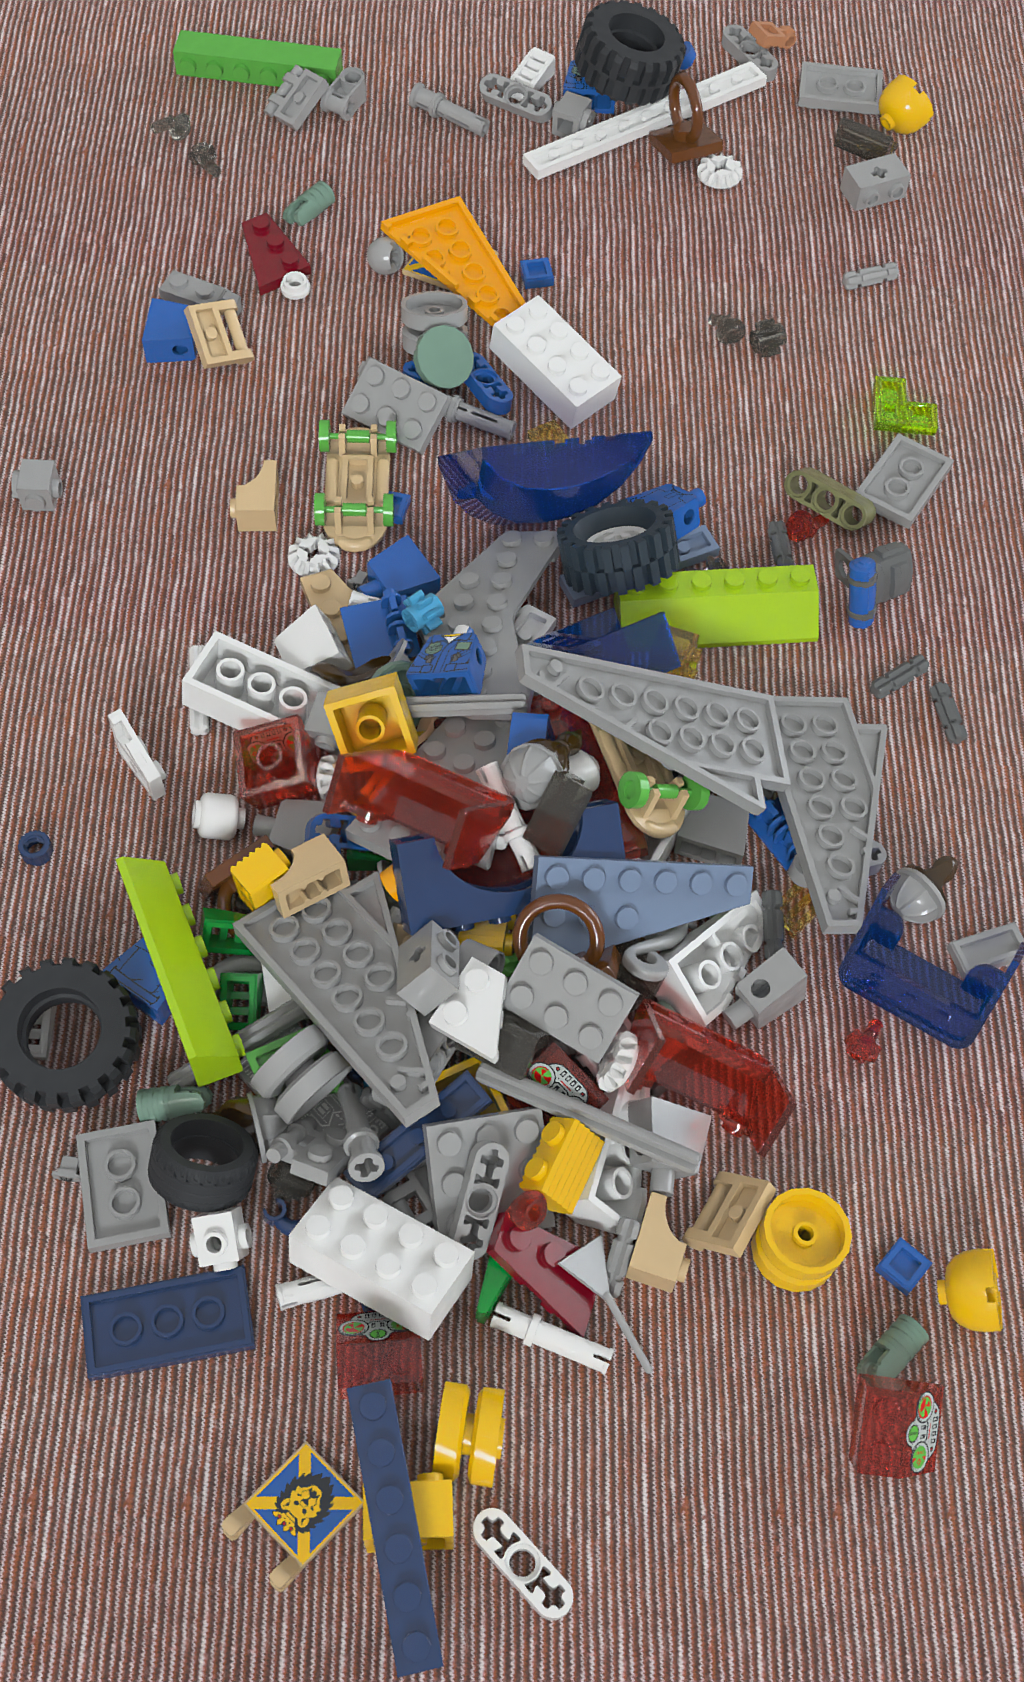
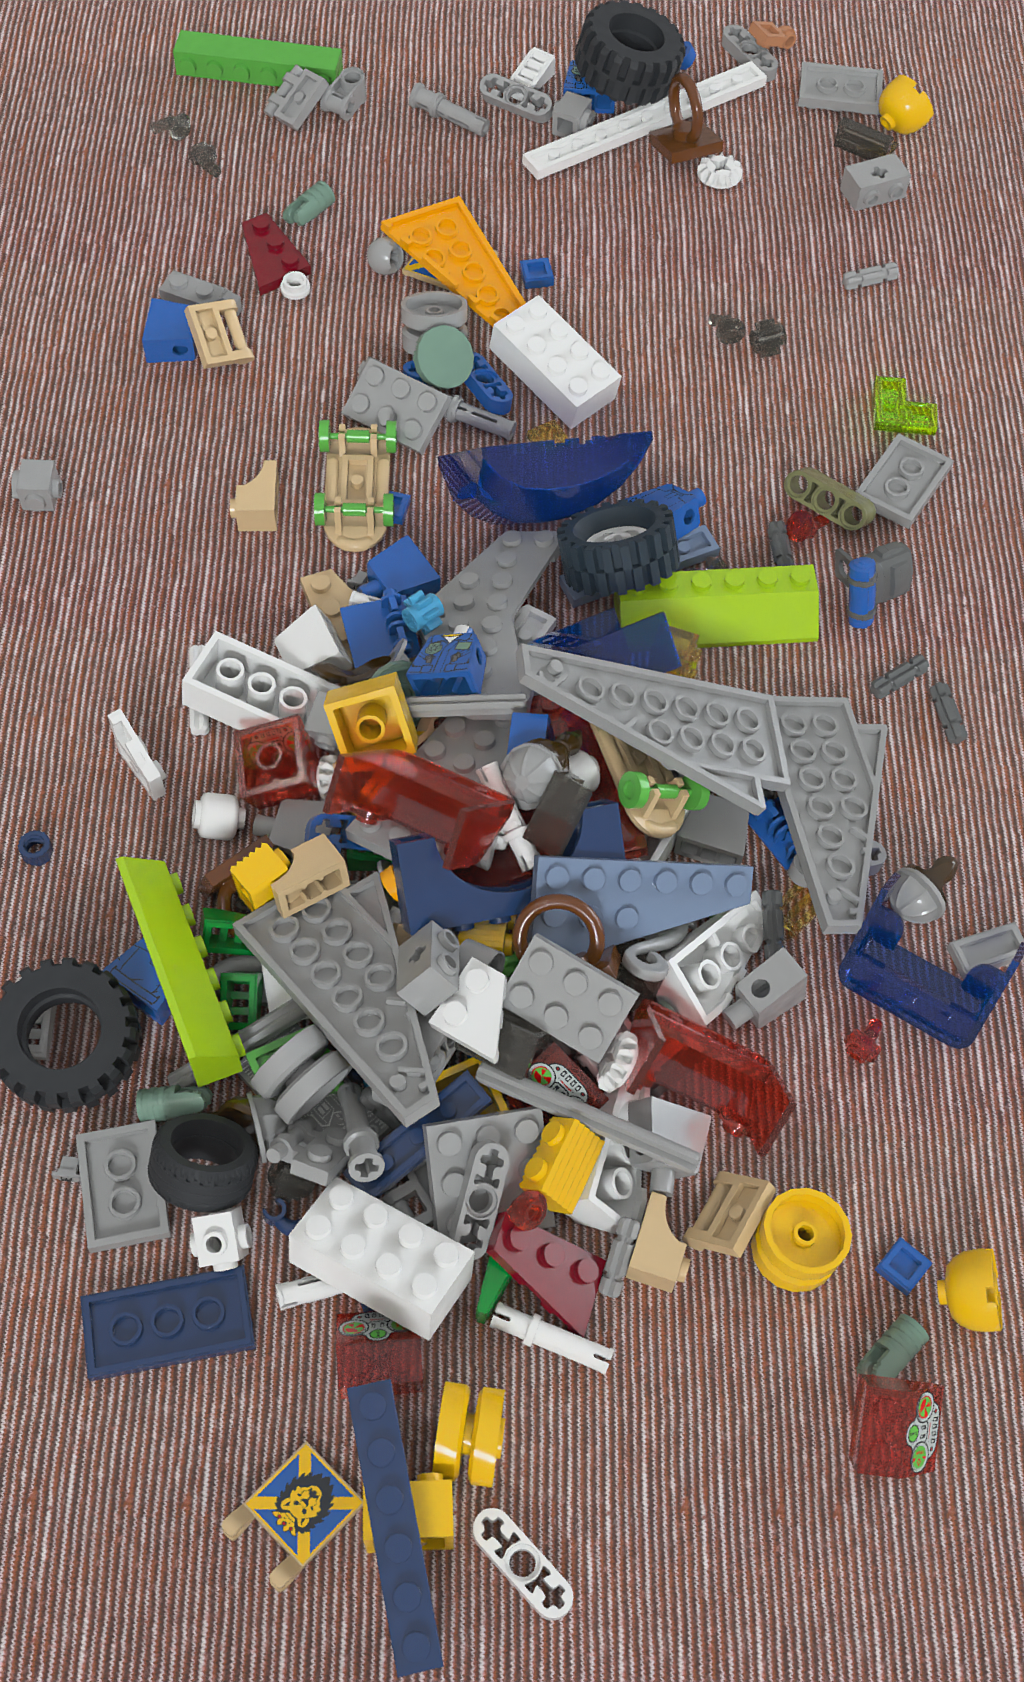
(326, 559): white gear -> none
(589, 1268): piece -> none

